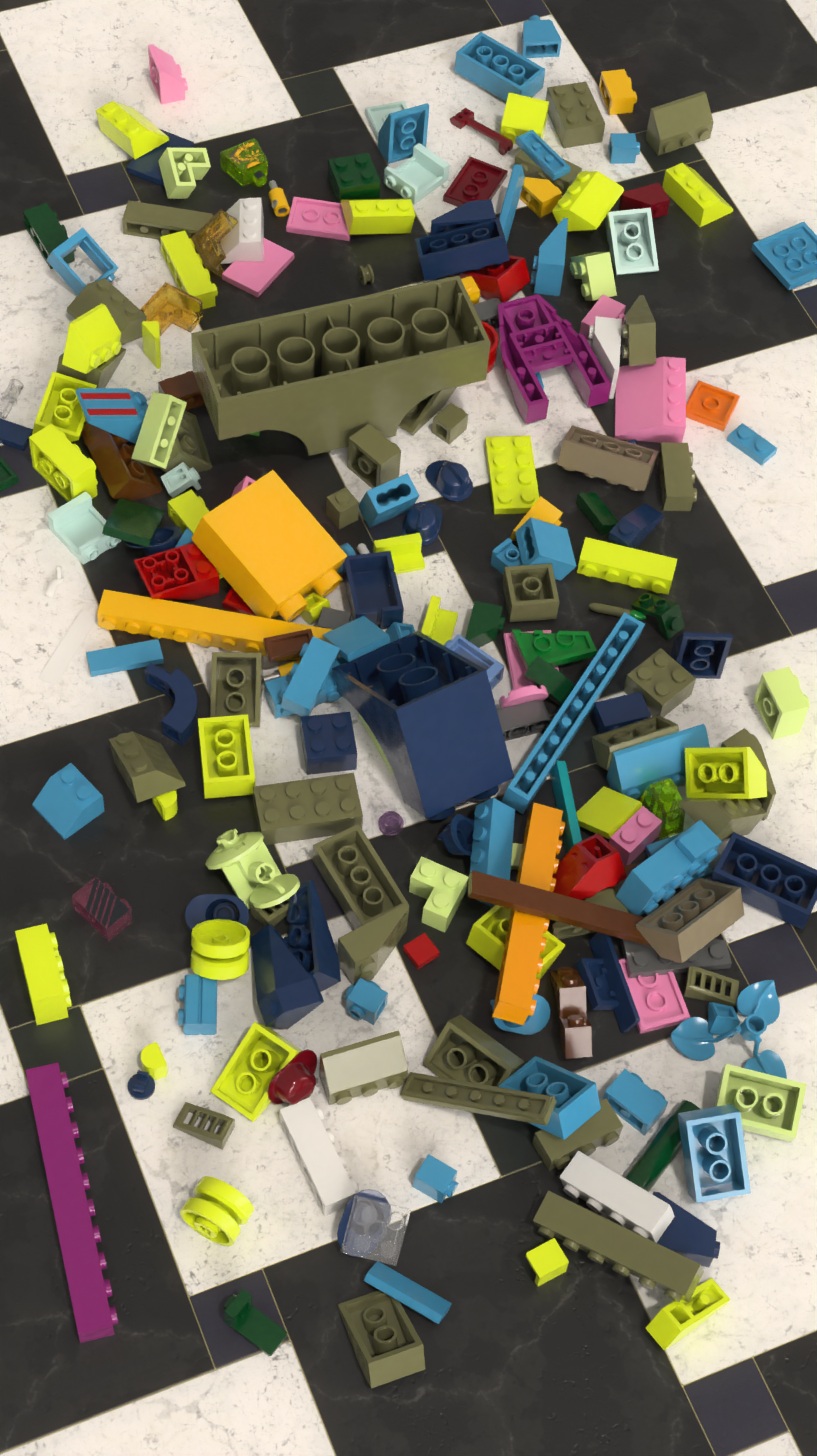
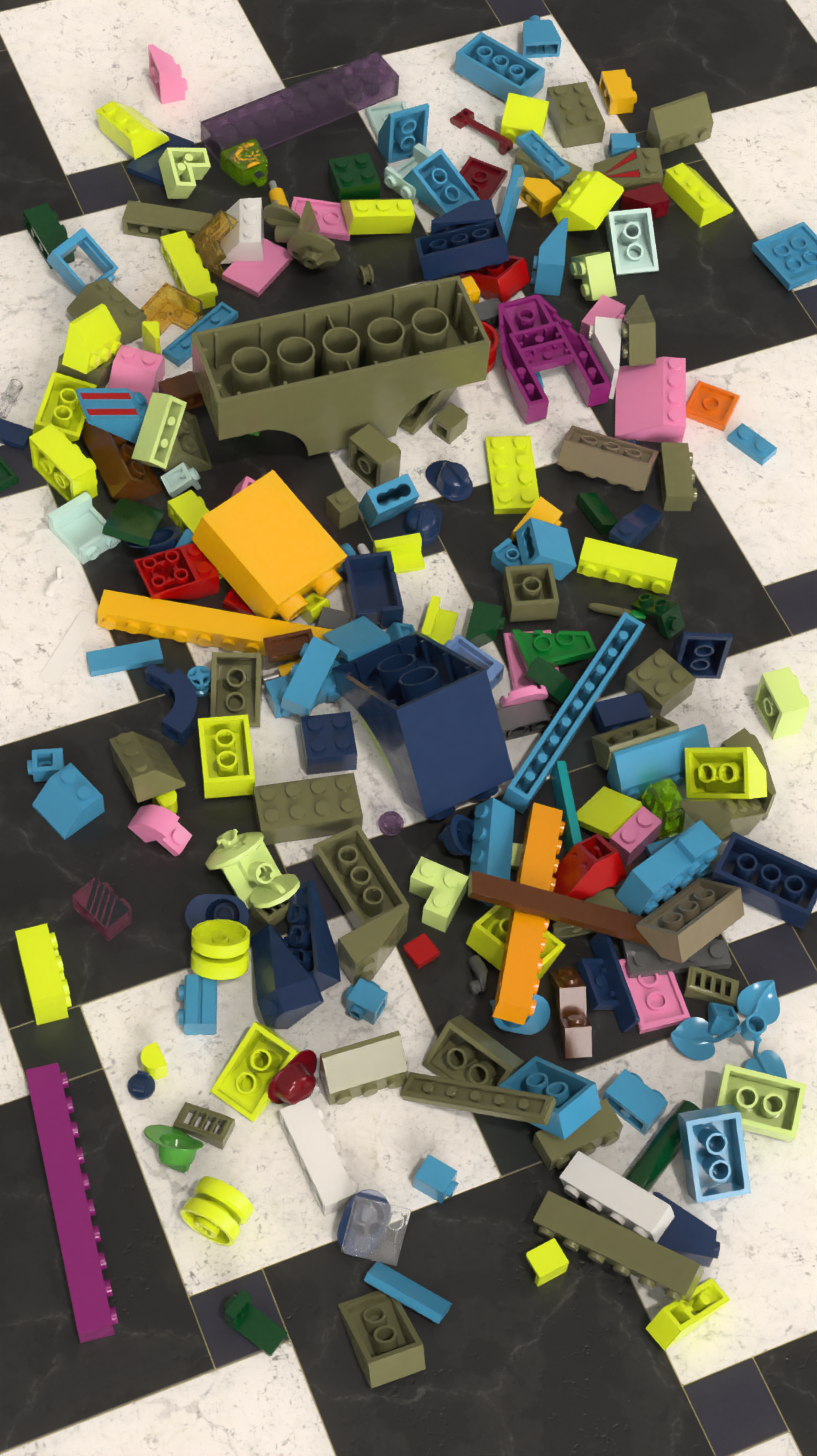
(45, 763): none -> dark azure brick
(137, 371): none -> bright pink slope
(160, 824): none -> bright pink brick
(173, 1146): none -> bright green piece
(181, 349): none -> dark azure tile
(203, 676): none -> dark azure wheel
(301, 236): none -> olive piece
(303, 105): none -> clear purple brick
(440, 184): none -> dark azure slope
(481, 974): none -> dark grey arm
(633, 168): none -> olive slope

